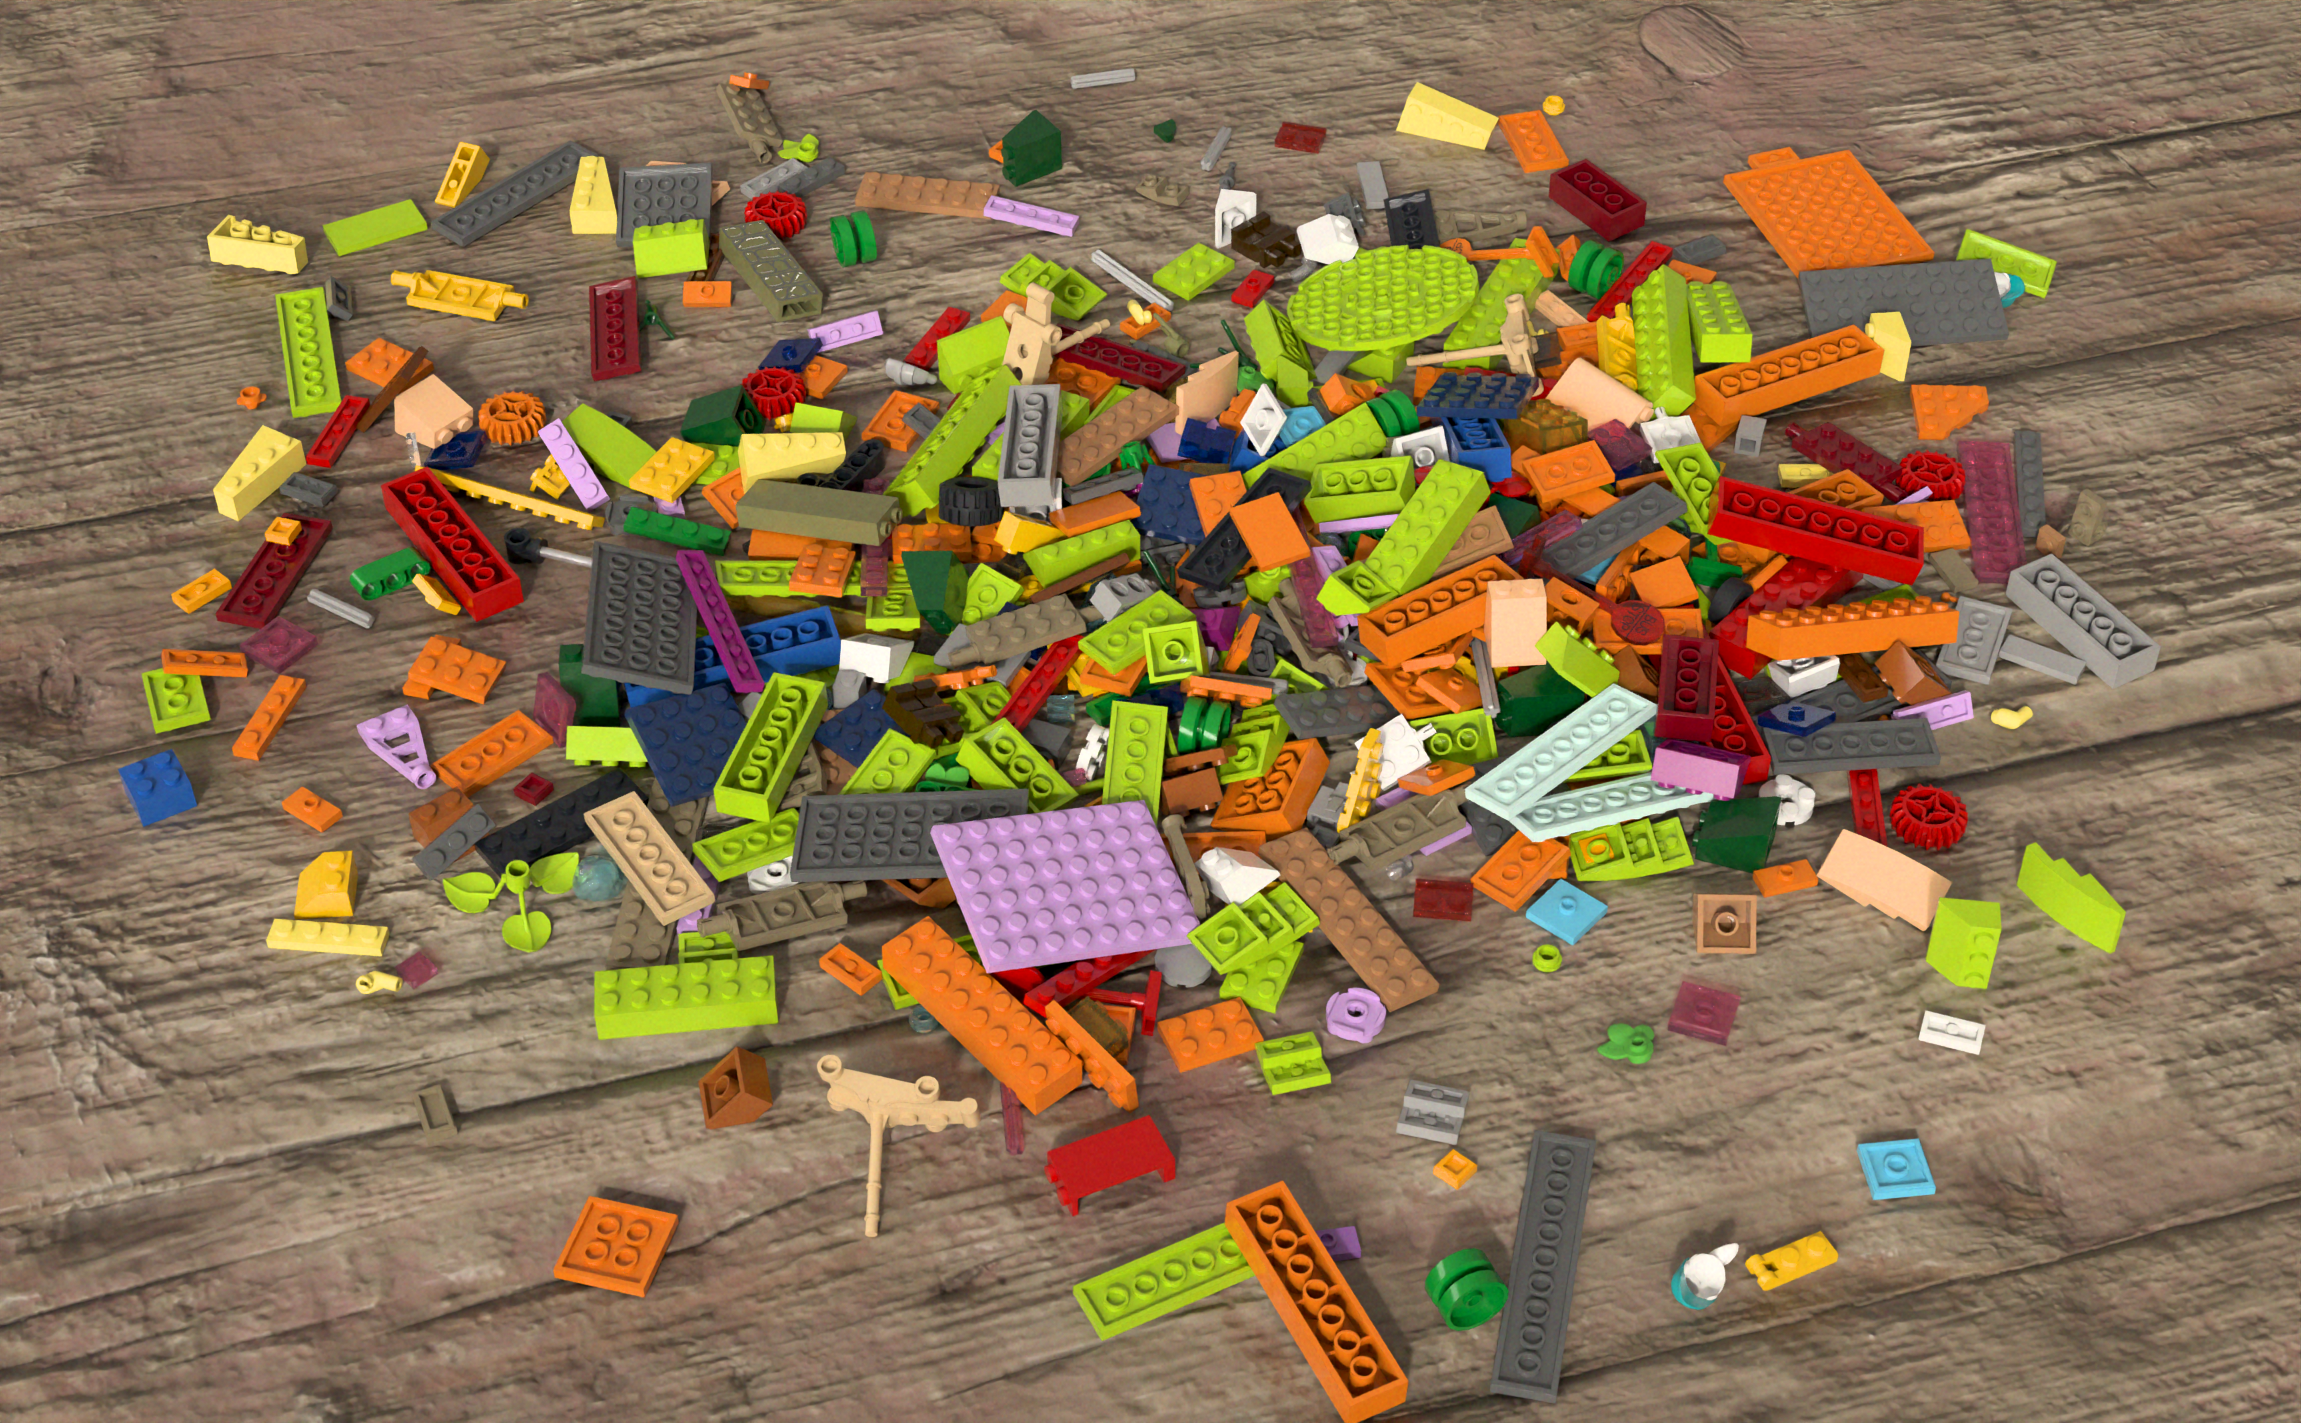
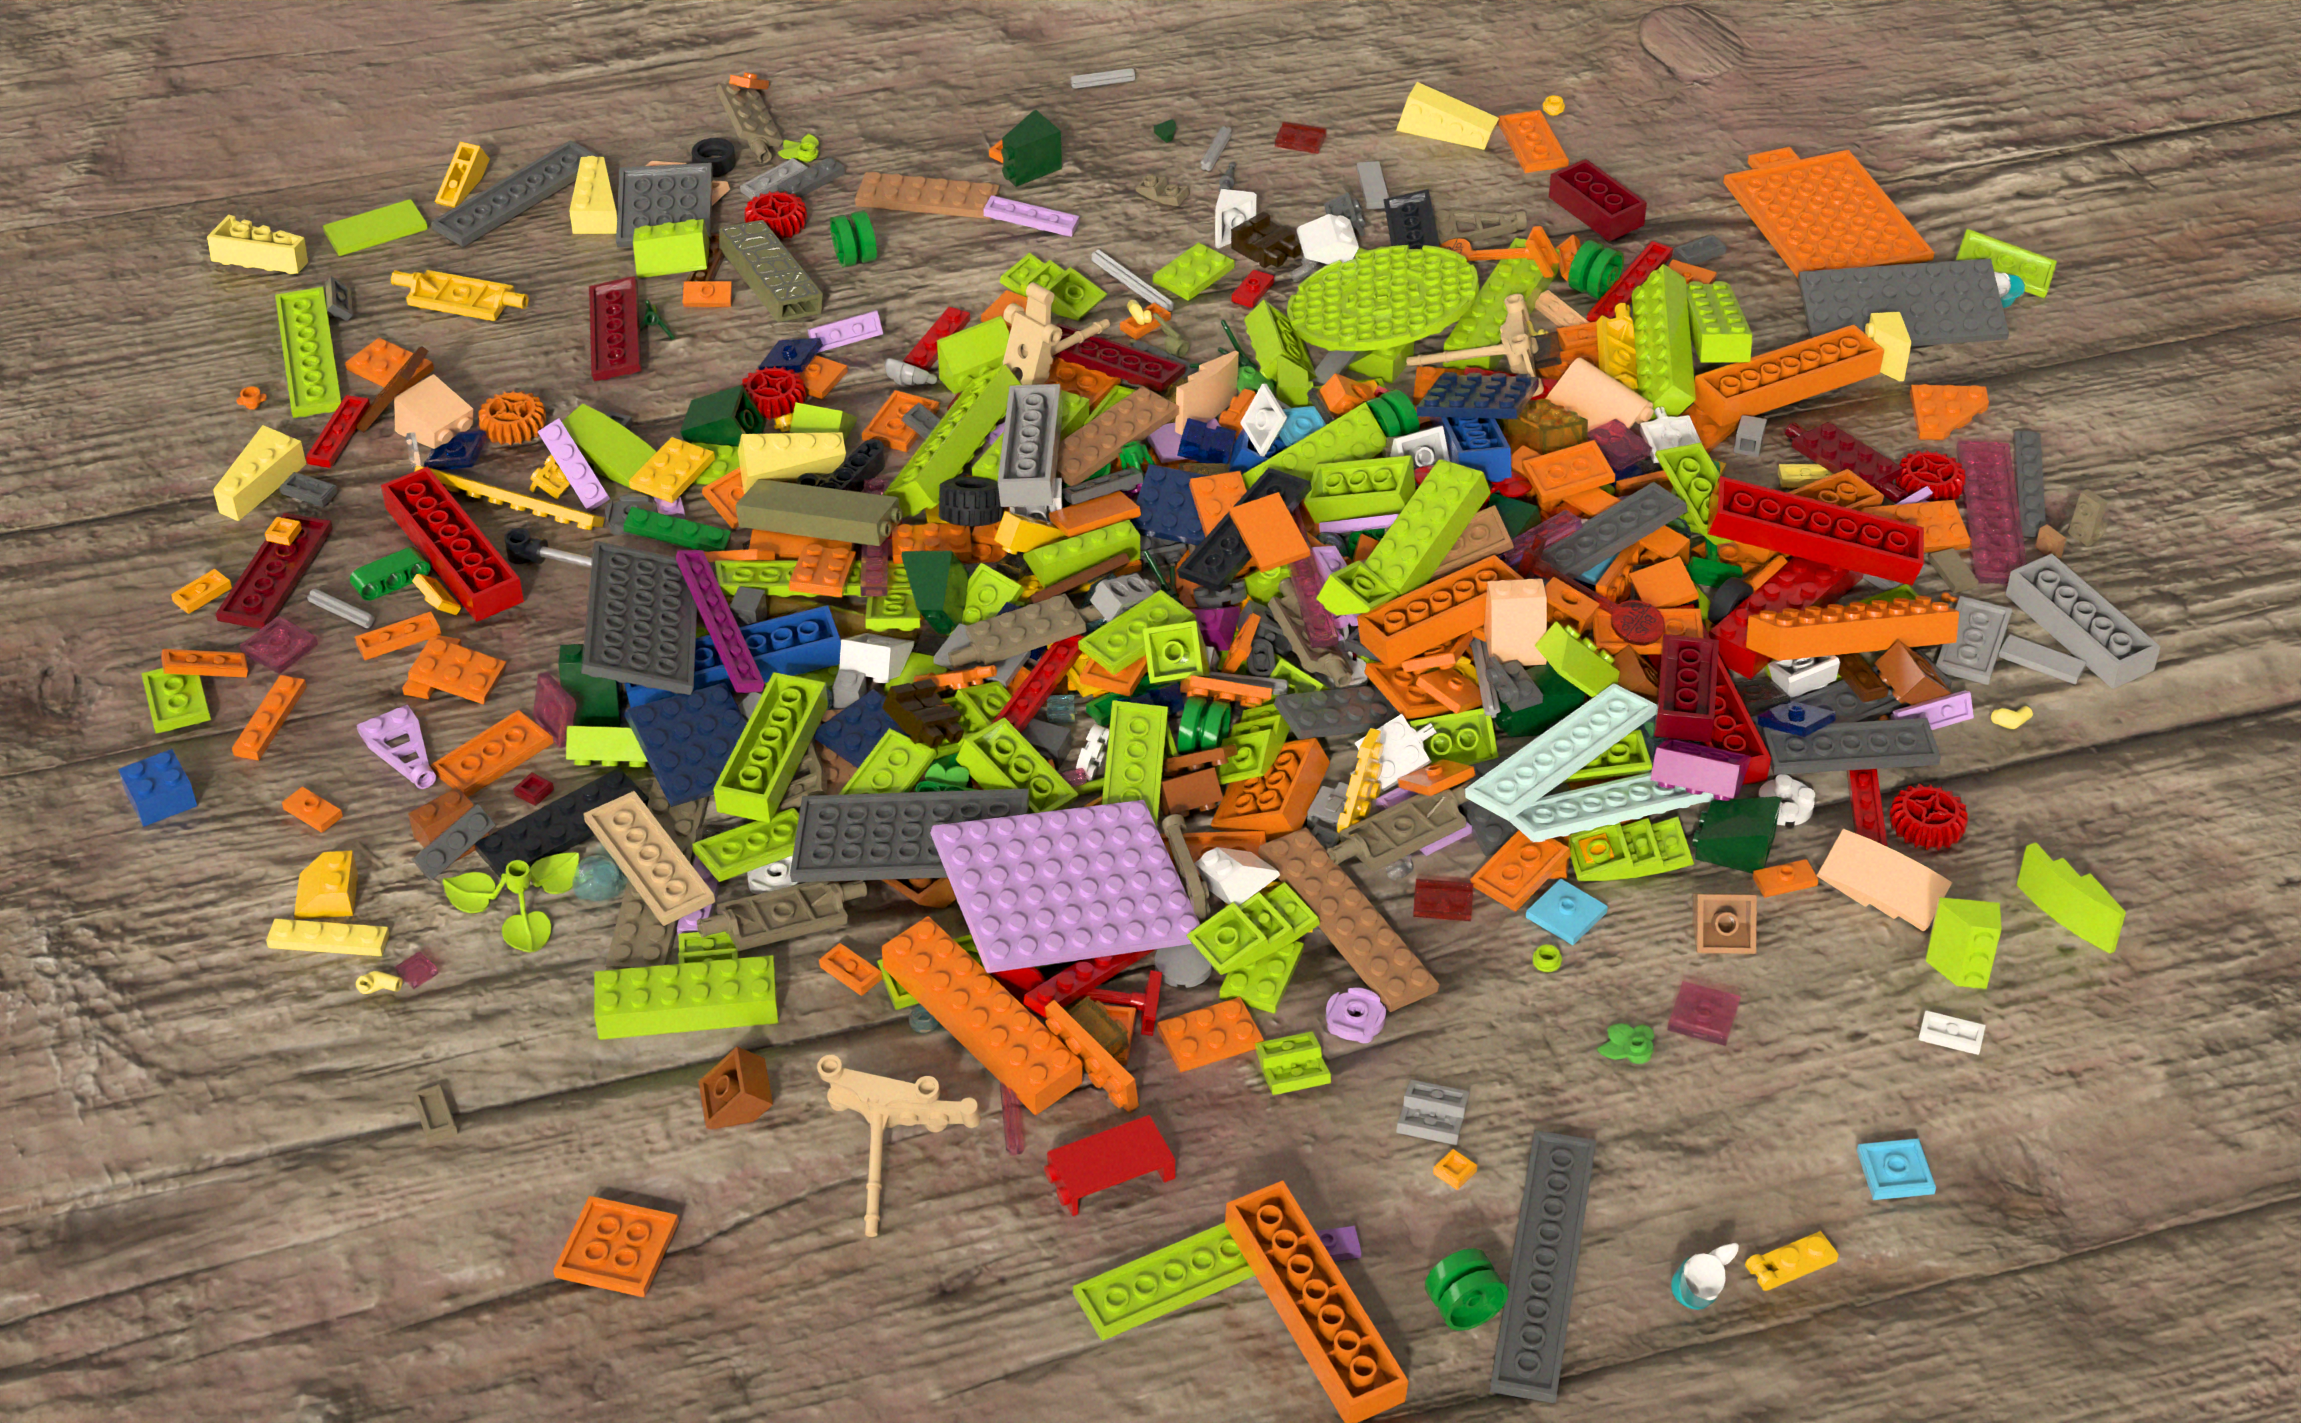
(397, 635): none -> orange plate
(715, 147): none -> black tyre
(740, 555): none -> orange tile
(749, 606): none -> dark grey brick
(1513, 684): none -> dark grey bracket

